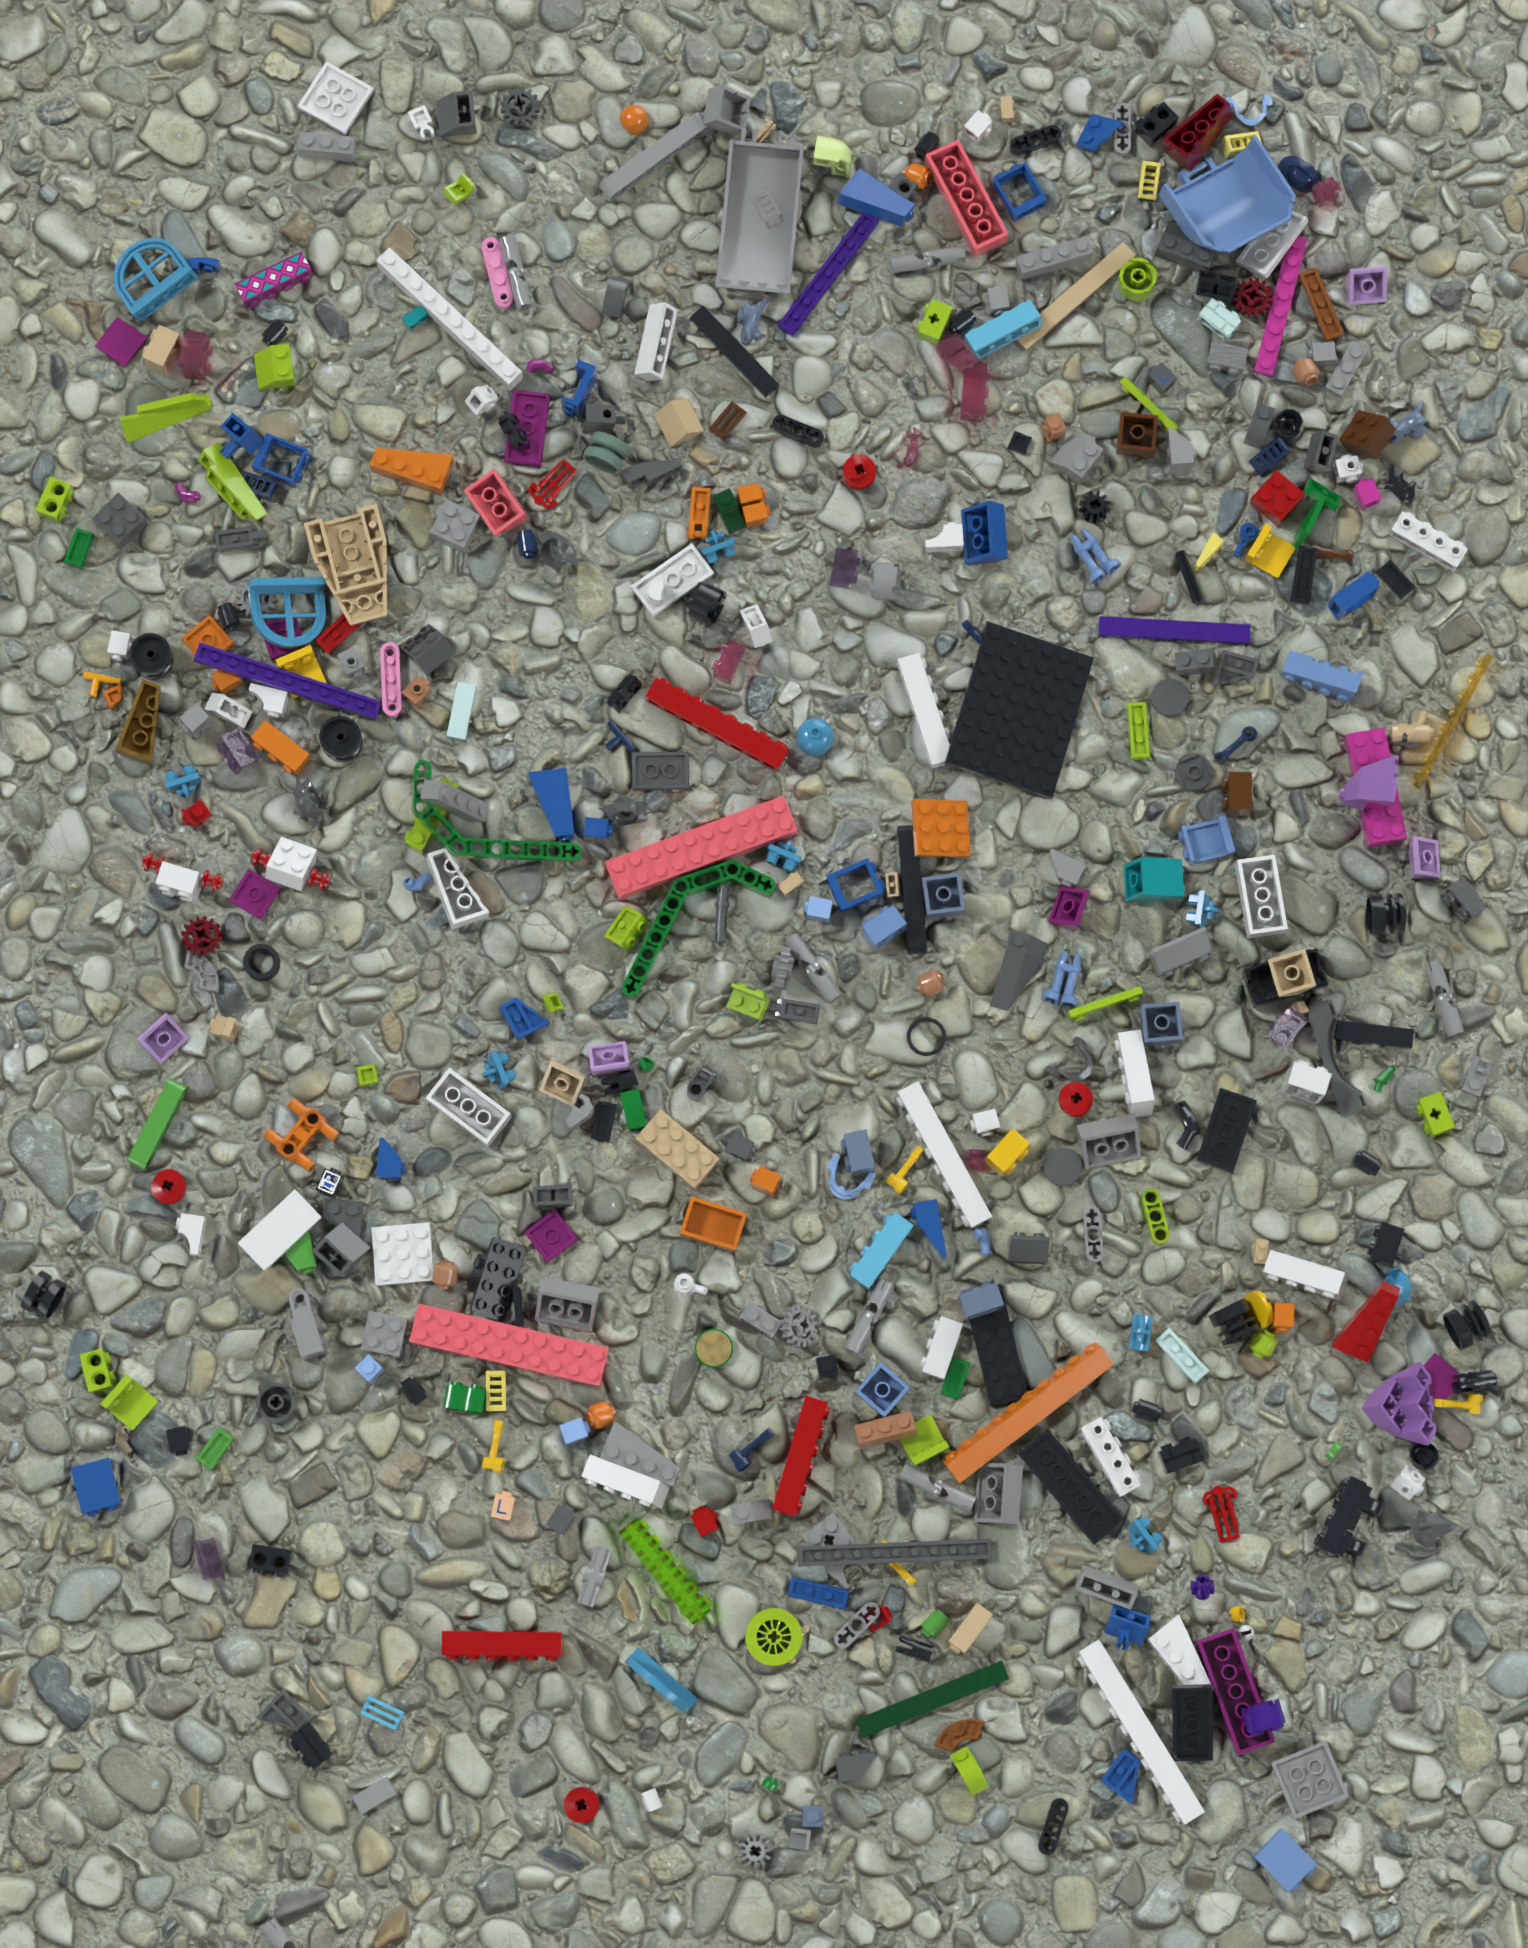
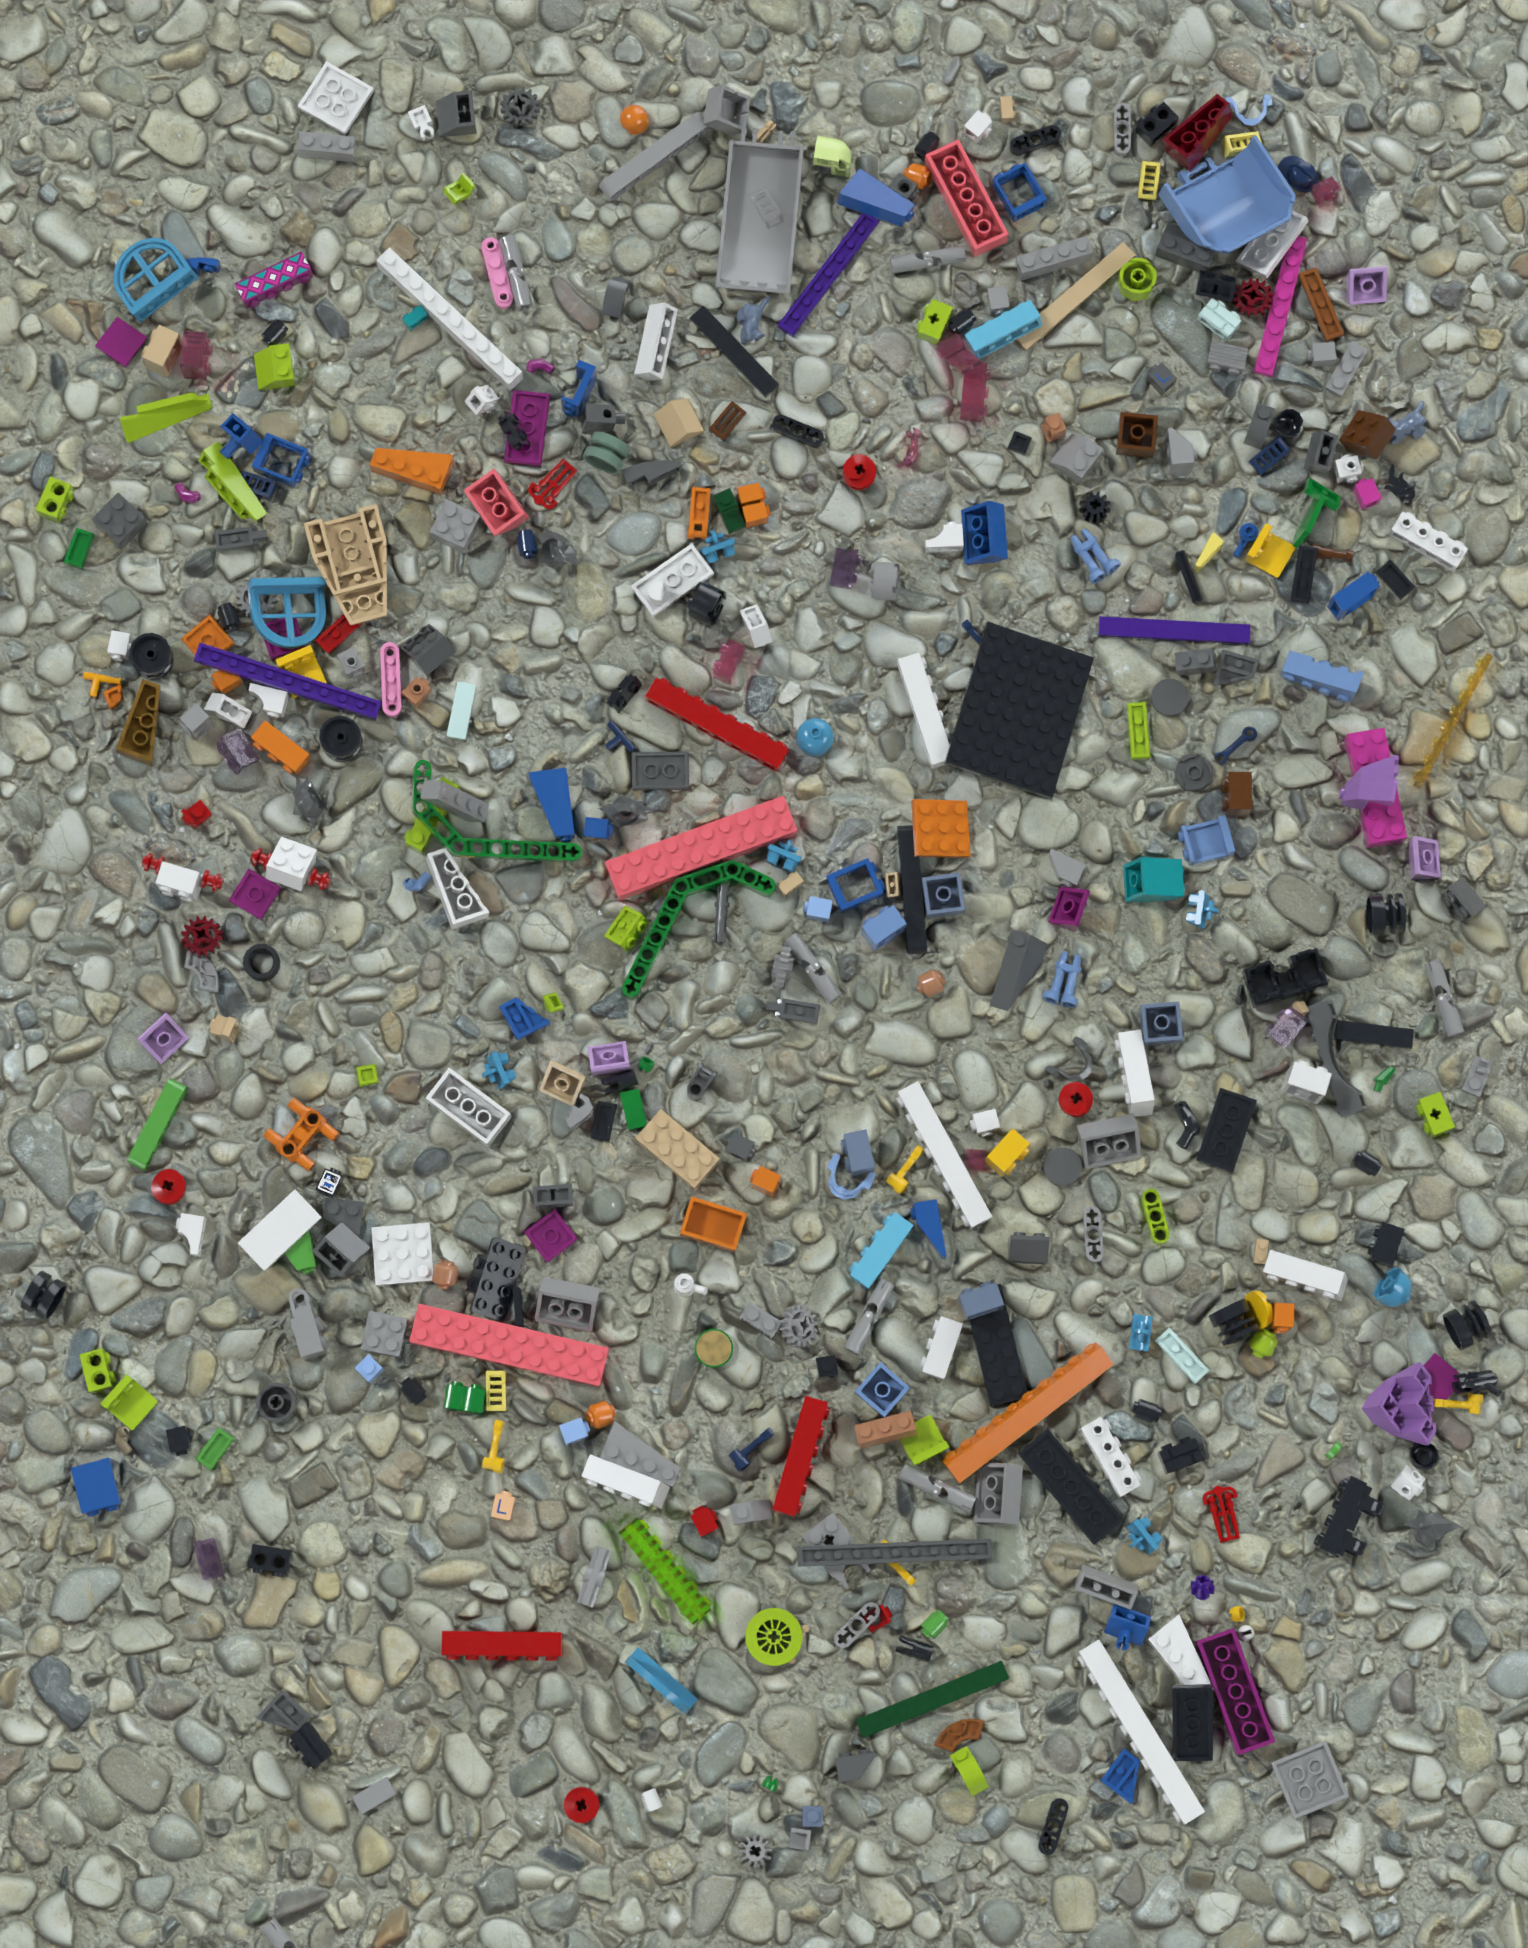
(174, 783): dark azure hips -> none
(367, 1705): medium azure tile -> none
(389, 1162): blue slope -> none
(561, 1518): dark grey brick -> none
(748, 1002): lime bracket -> none
(818, 1593): blue tile -> none
(931, 1020): black piece -> none
(955, 1378): green tile -> none
(969, 1629): tan brick -> none
(984, 1240): medium blue arm -> none
(1097, 131): blue wing -> none
(1129, 387): lime plate -> none
(1131, 995): lime plate -> none
(1181, 952): light grey slope -> none
(1261, 896): white brick -> none
(1263, 1716): dark purple brick -> none
(1277, 498): red brick -> none
(1285, 1860): medium blue panel -> none
(1292, 973): tan slope -> none
(1306, 372): nougat head -> none
(1366, 1326): red wedge -> none
(1413, 734): tan piece -> none

